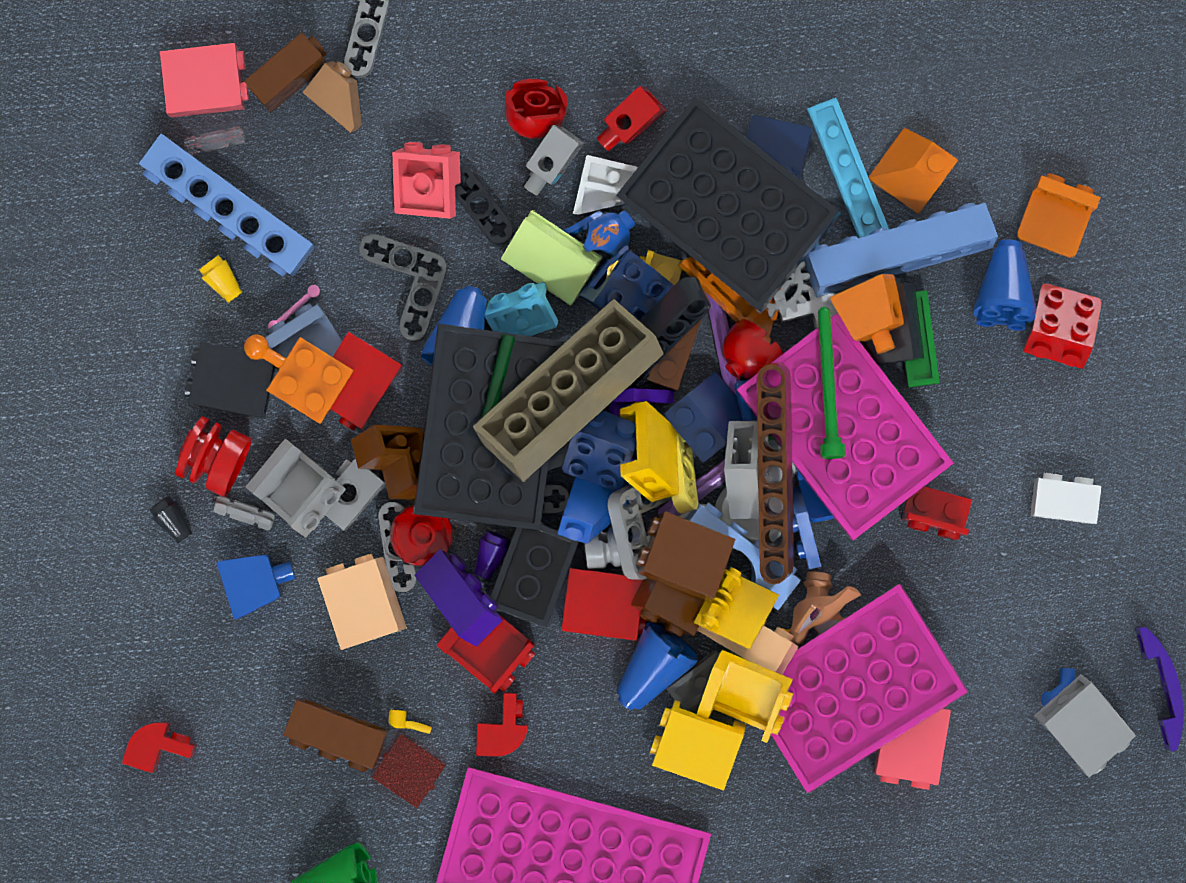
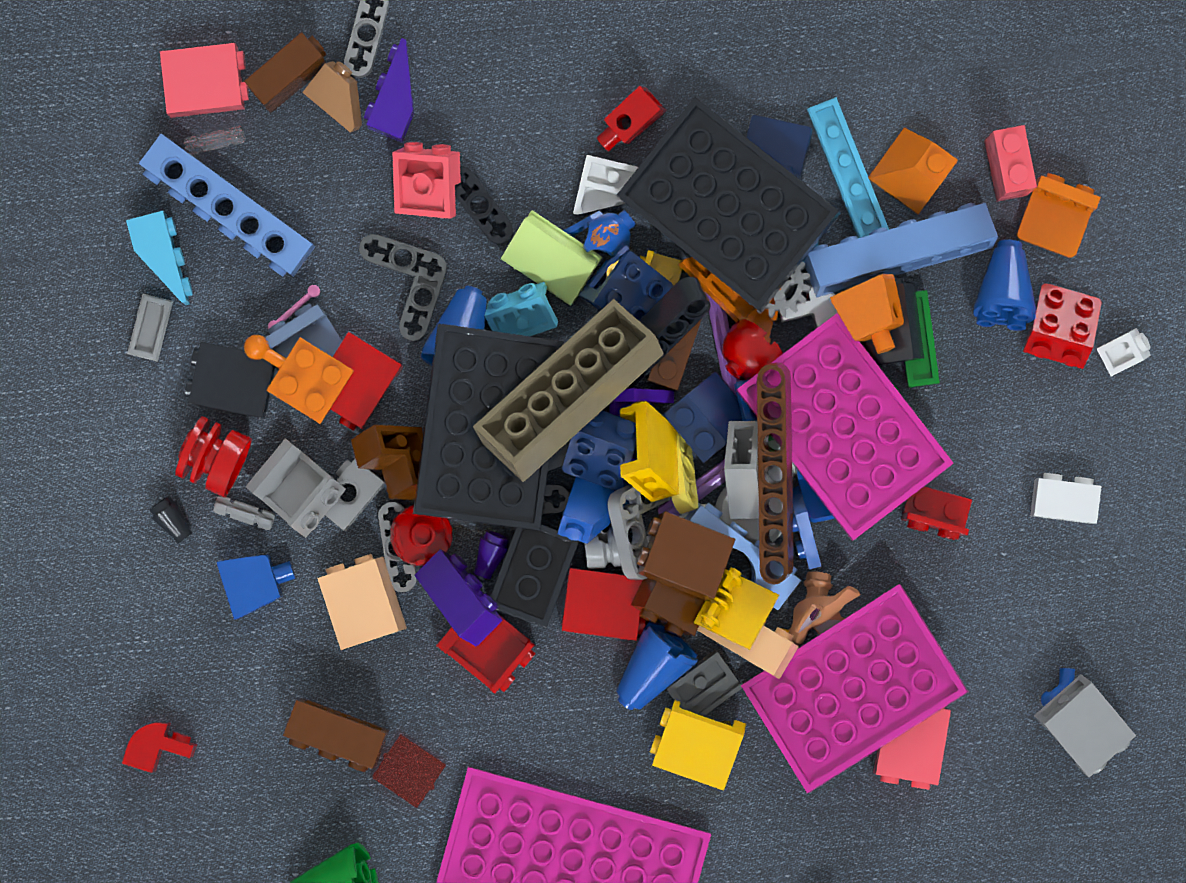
(150, 327): none -> light grey tile
(155, 245): none -> medium azure slope
(221, 278): yellow cone -> none
(394, 105): none -> dark purple slope
(397, 719): yellow hand -> none
(499, 373): dark green bar -> none
(504, 737): red brick -> none
(534, 108): red cylinder -> none
(561, 148): light grey torso -> none
(747, 693): yellow panel -> none
(832, 445): green piece -> none
(1010, 163): none -> coral brick
(1124, 351): none -> white bracket
(1170, 726): dark purple slope -> none

